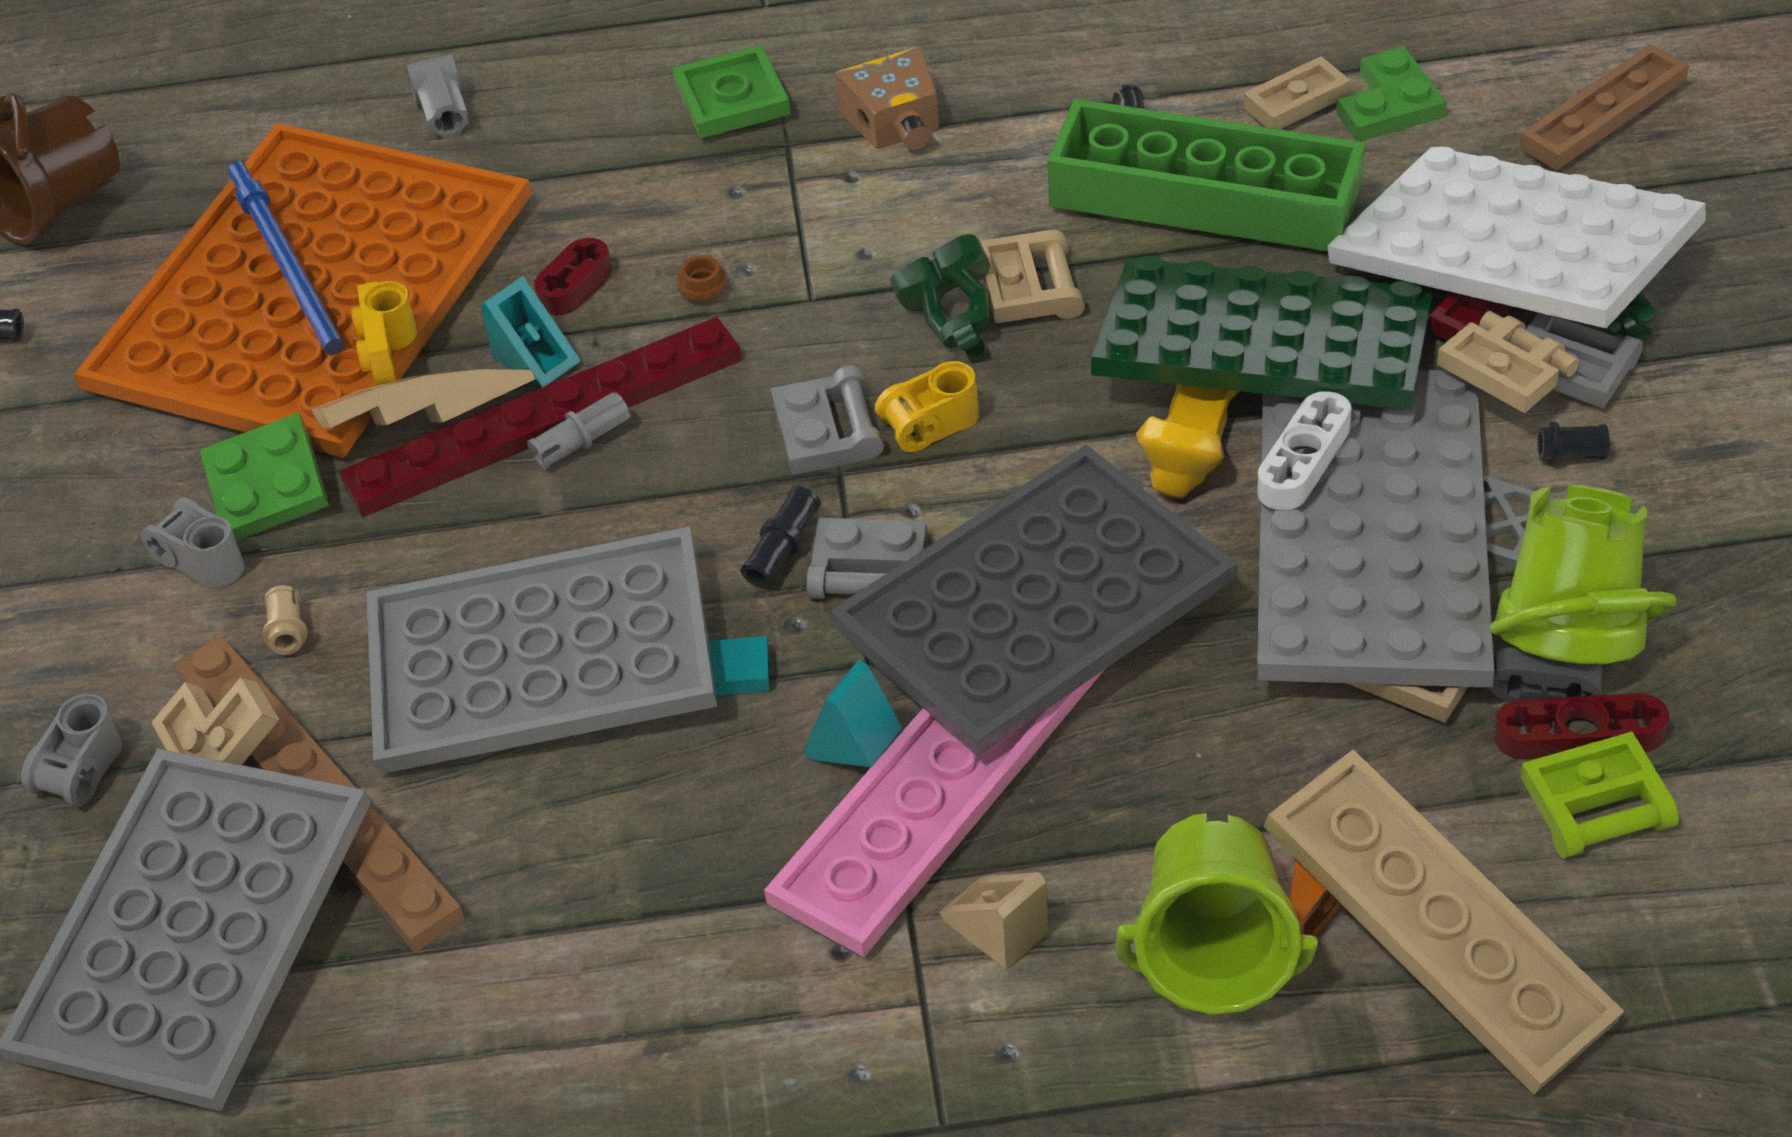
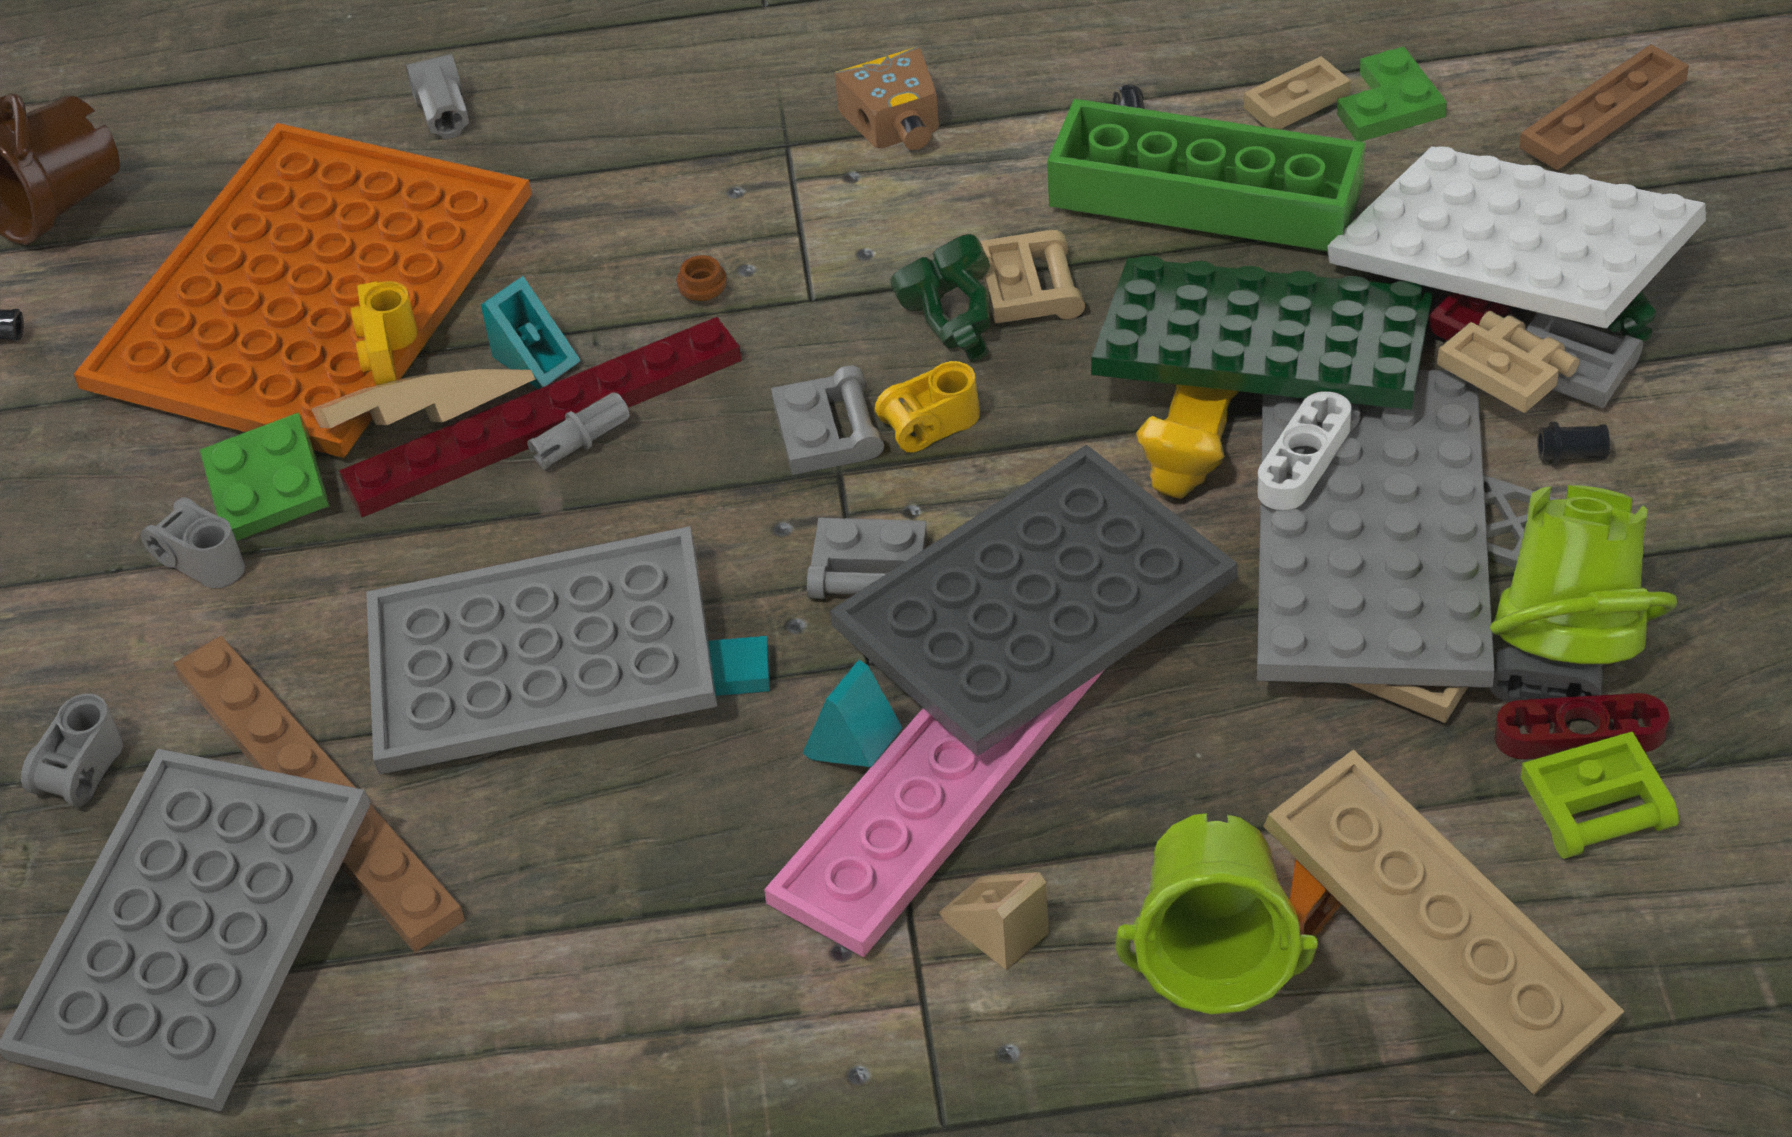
(219, 733): tan plate -> none
(256, 202): blue bar -> none
(284, 628): tan pin -> none
(573, 276): dark red beam -> none
(731, 91): bright green plate -> none
(780, 537): black pin -> none

